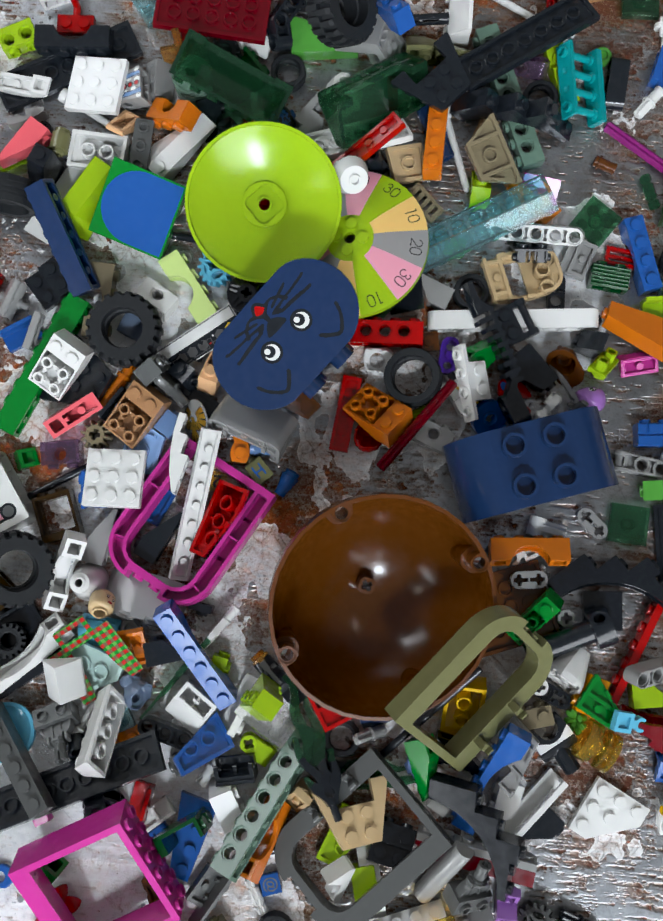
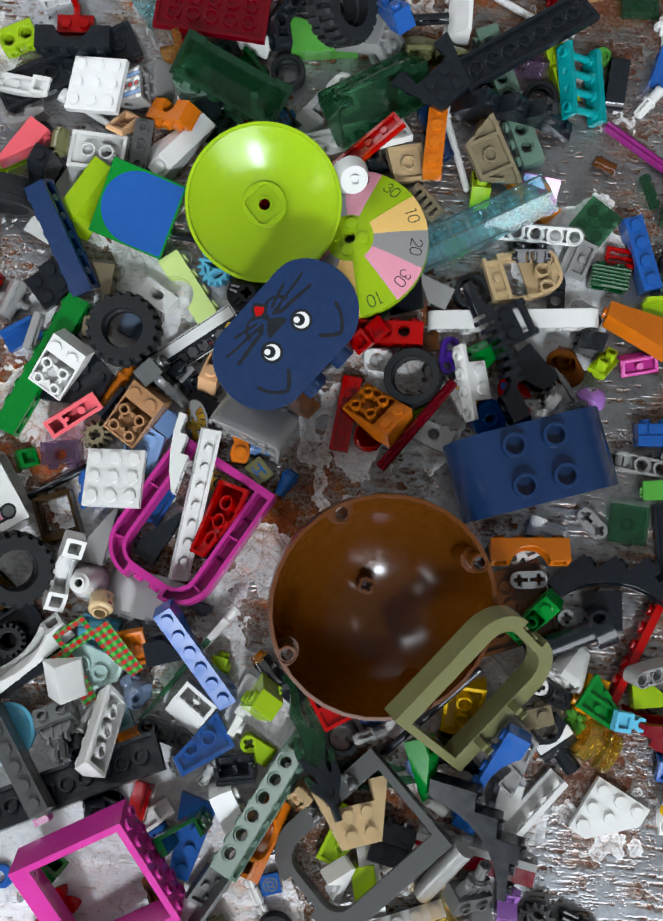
(369, 335): none -> red slope
(546, 826): black slope -> none

